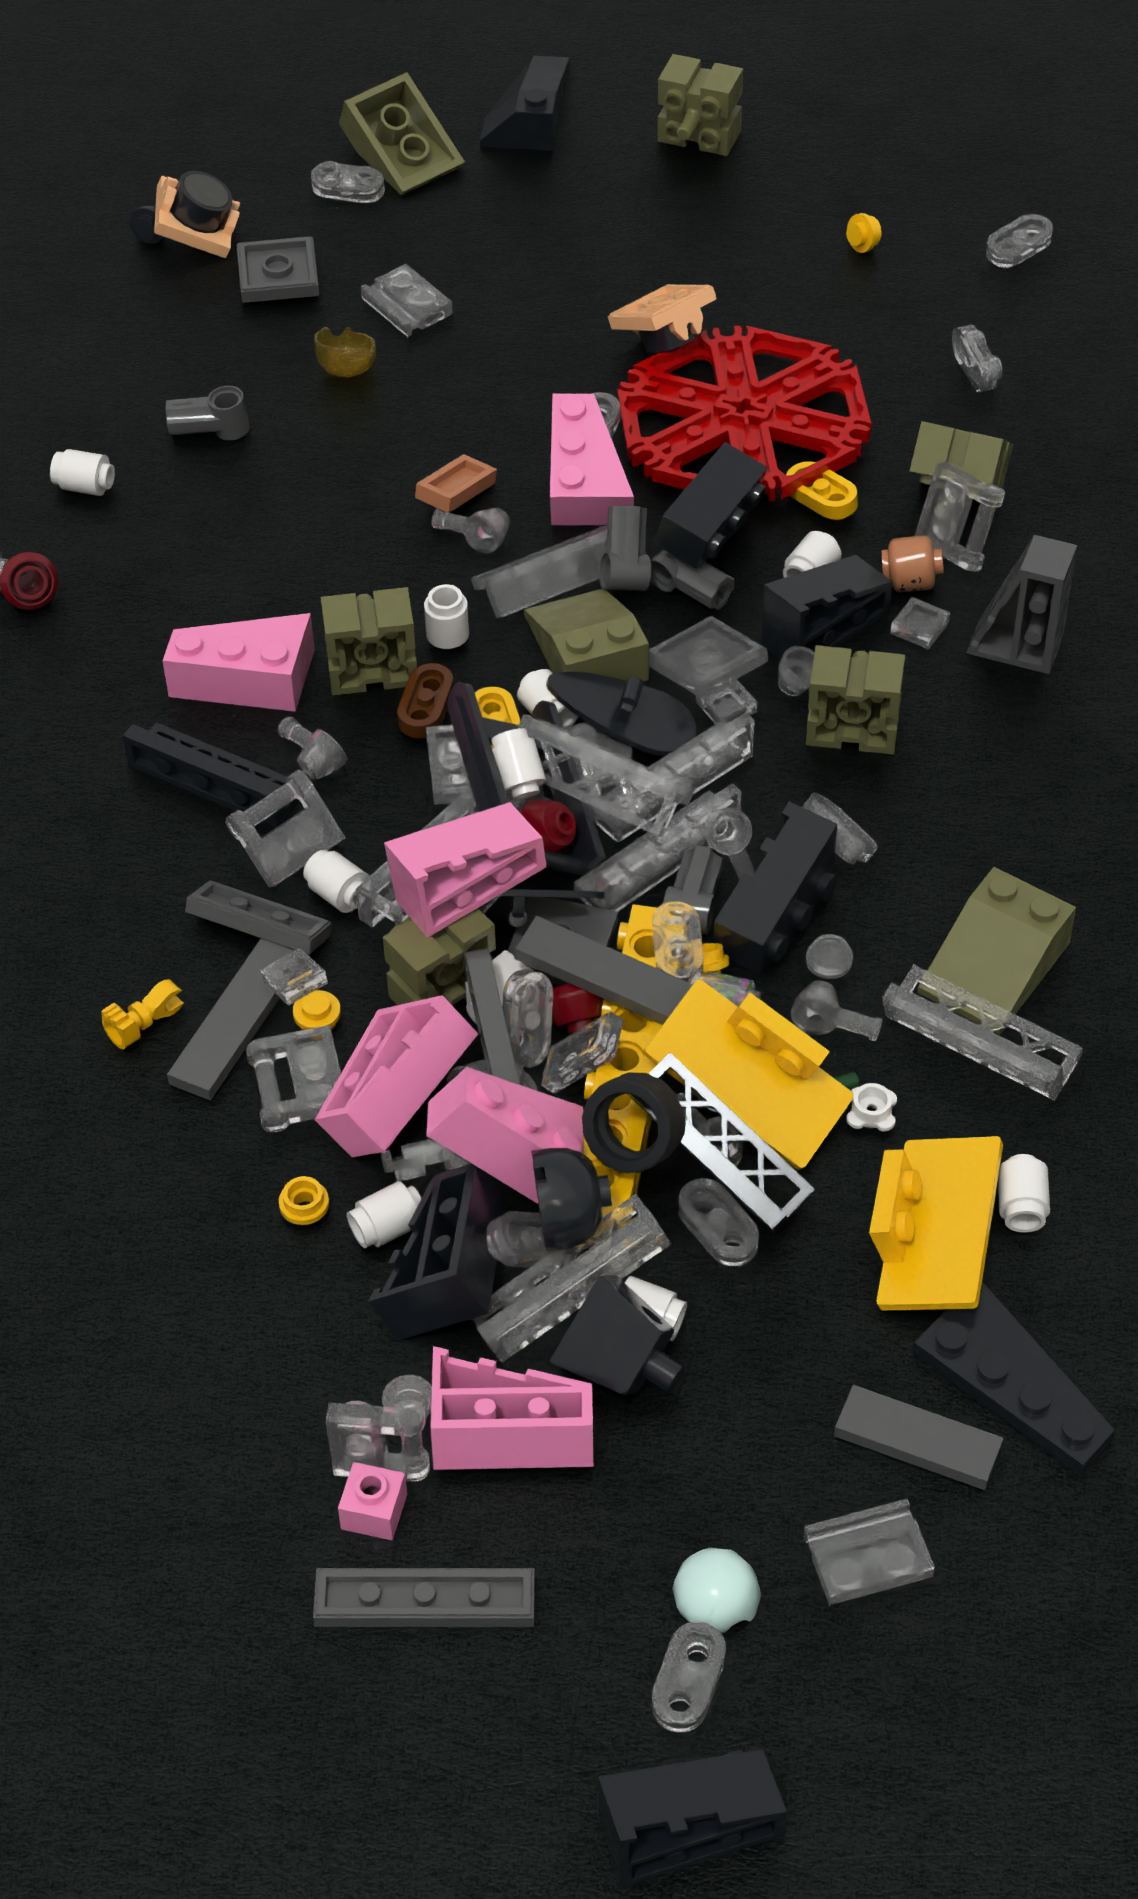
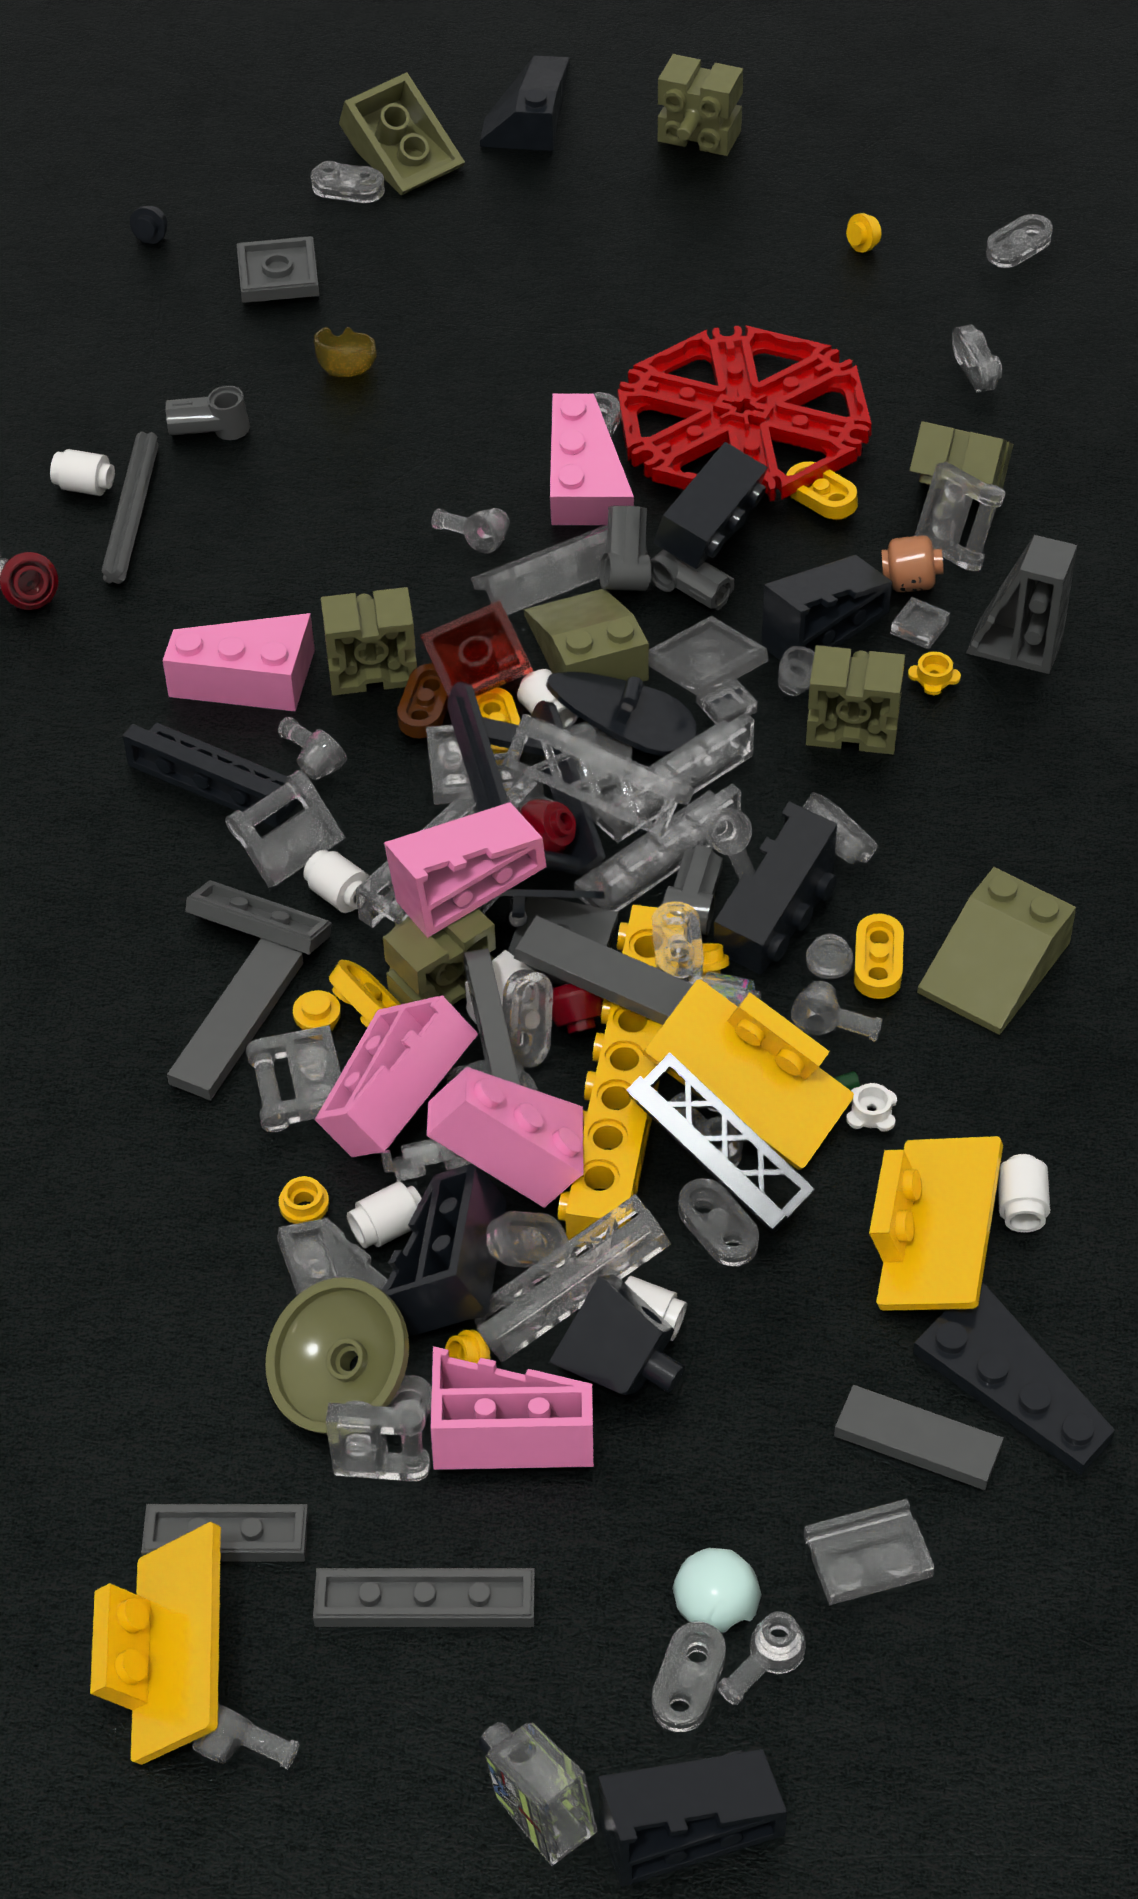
(124, 1027): yellow piece -> none
(130, 508): none -> dark grey axle
(163, 1644): none -> yellow bracket
(196, 212): piece -> none
(238, 1731): none -> clear bar
(247, 1530): none -> dark grey tile
(294, 976): clear tile -> none
(320, 1337): none -> olive dish
(321, 1252): none -> clear wing
(360, 989): none -> yellow plate
(372, 1501): bright pink plate -> none
(407, 300): clear plate -> none
(446, 617): white brick -> none
(455, 483): nougat tile -> none
(468, 1346): none -> yellow plate
(477, 650): none -> clear red slope
(518, 763): white brick -> none
(539, 1788): none -> clear torso
(568, 1196): black cylinder -> none
(582, 1052): clear tile -> none
(601, 1137): black tyre -> none
(665, 316): light nougat piece -> none
(767, 1654): none -> clear bar
(813, 551): white brick -> none
(880, 959): none -> yellow plate
(934, 672): none -> yellow plate
(978, 1040): clear fence -> none

